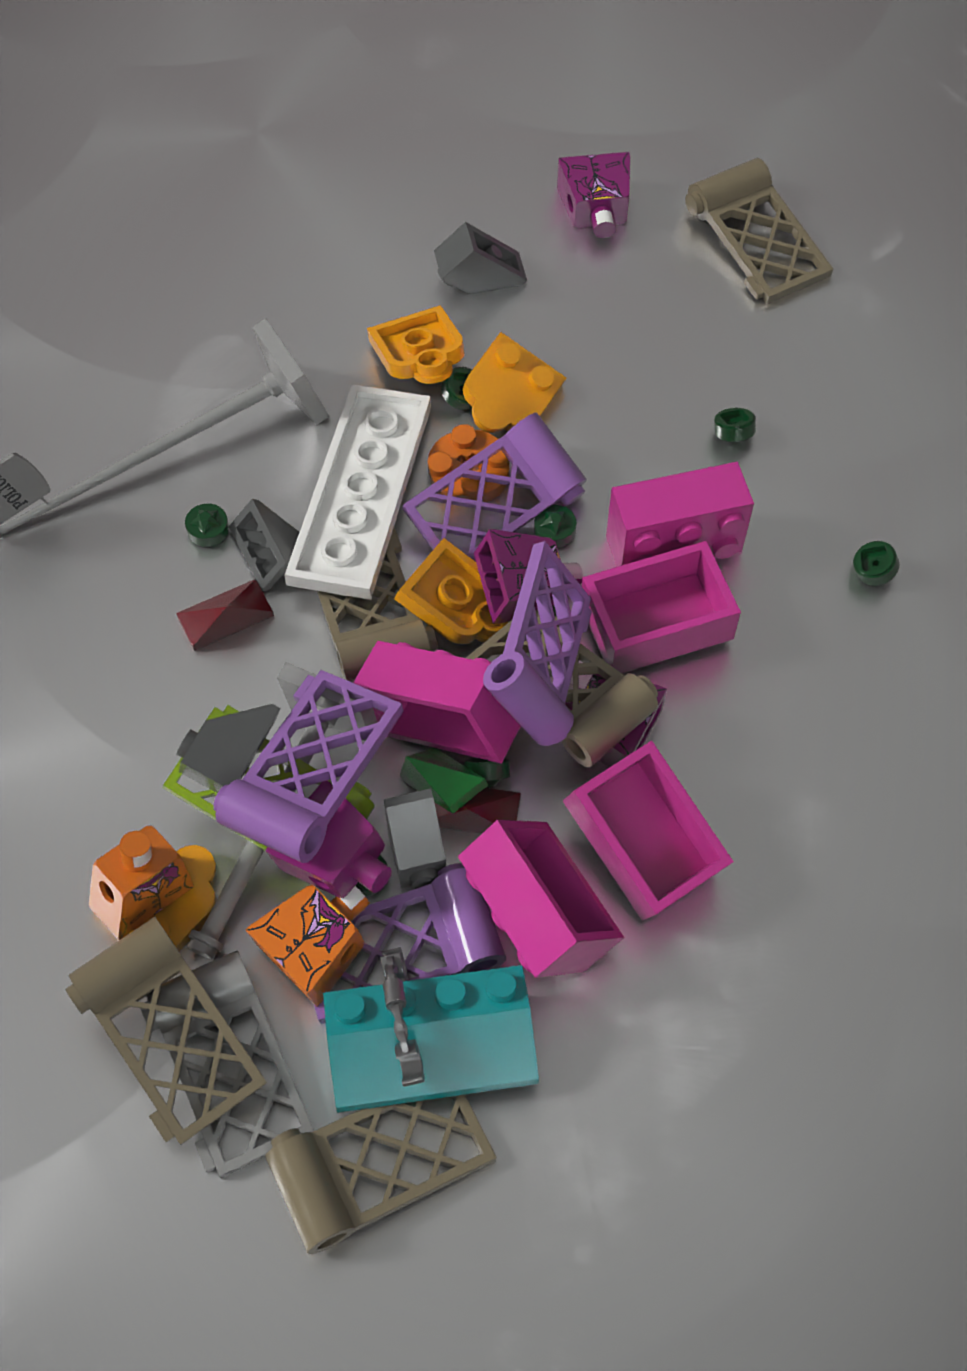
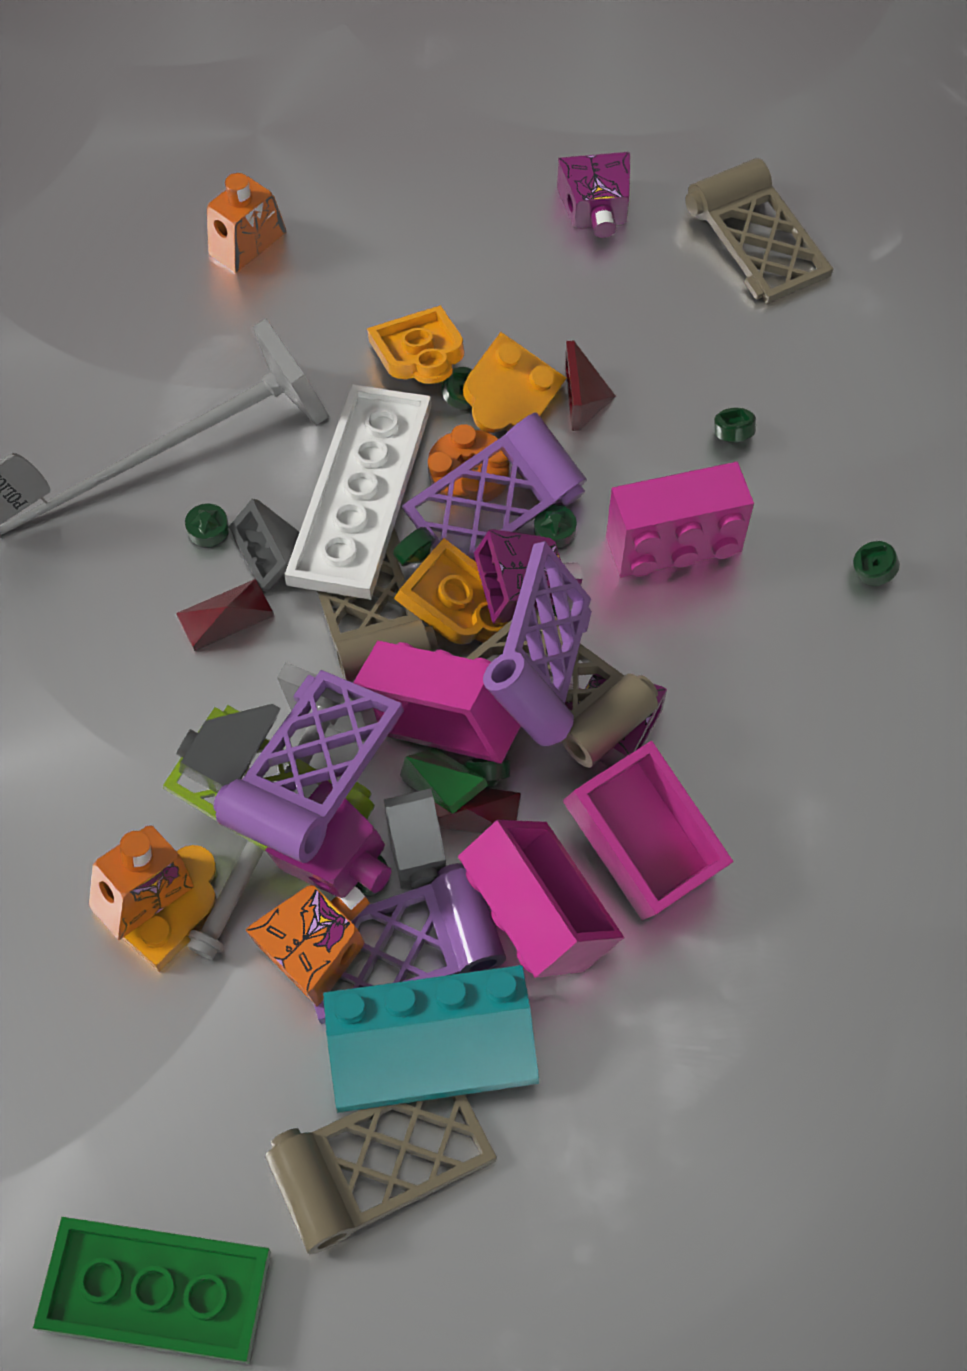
(128, 974): dark tan piece -> none
(153, 1290): none -> green plate
(232, 994): light grey piece -> none
(242, 222): none -> orange torso
(406, 1051): flat silver piece -> none
(414, 547): none -> dark green tile
(478, 261): dark grey slope -> none
(585, 387): none -> dark red slope
(660, 607): dark pink piece -> none

